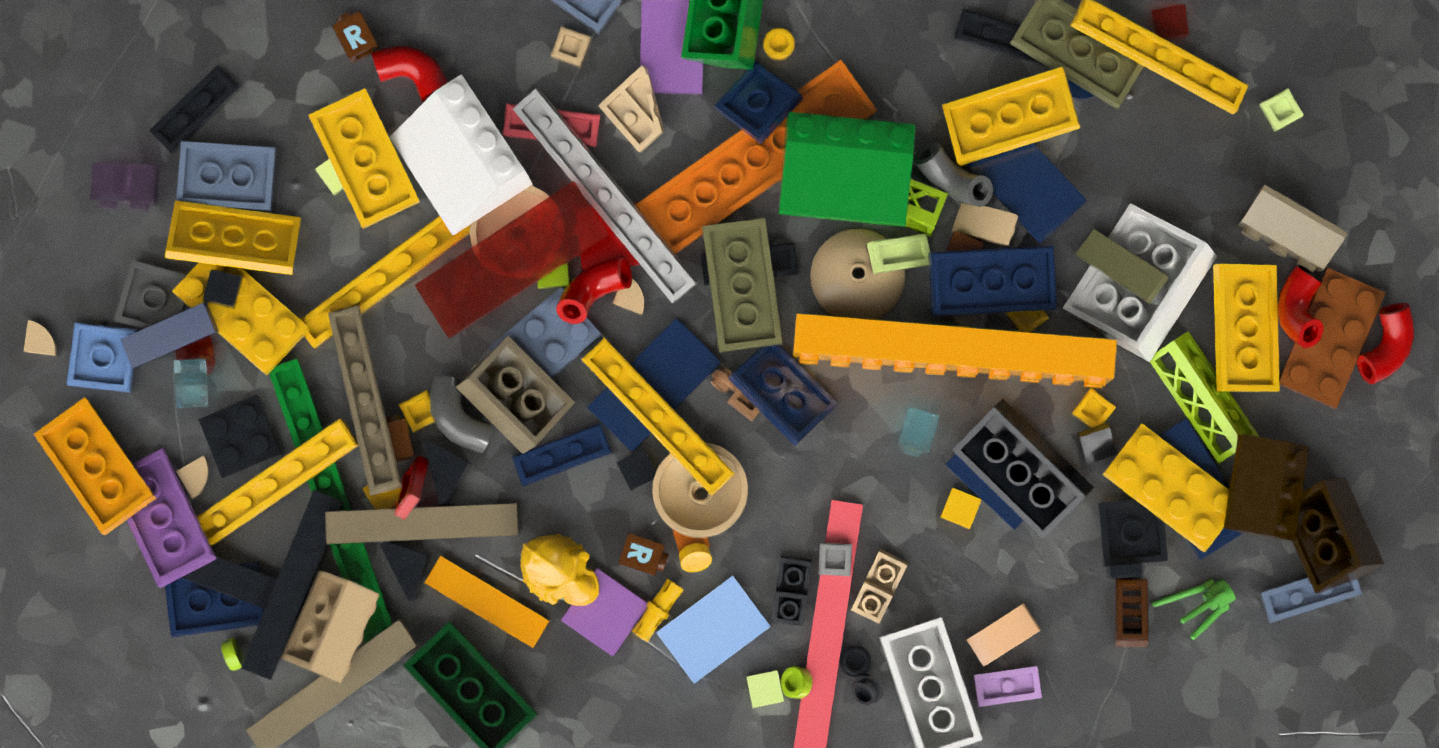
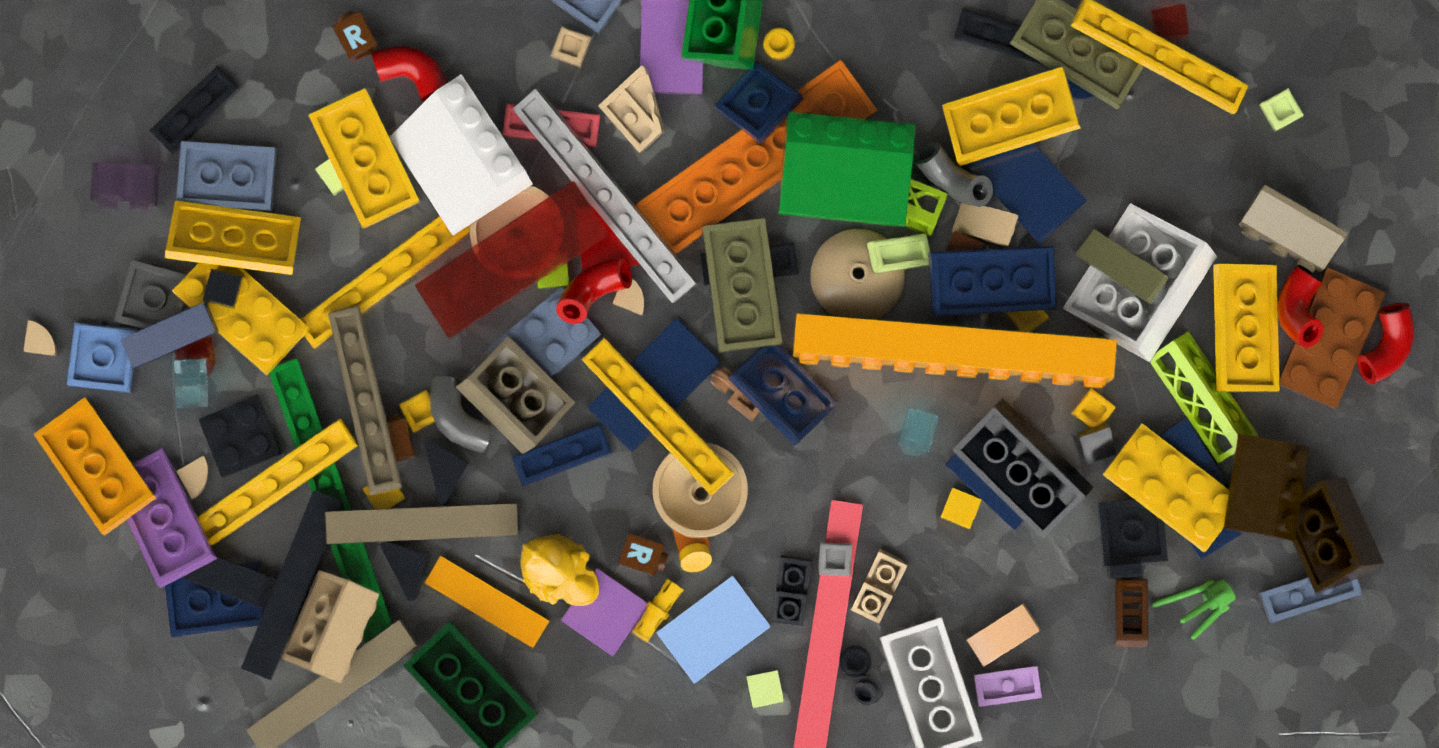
(232, 653): lime tile -> none
(412, 487): red tile -> none
(637, 469): black tile -> none
(796, 682): lime tile -> none

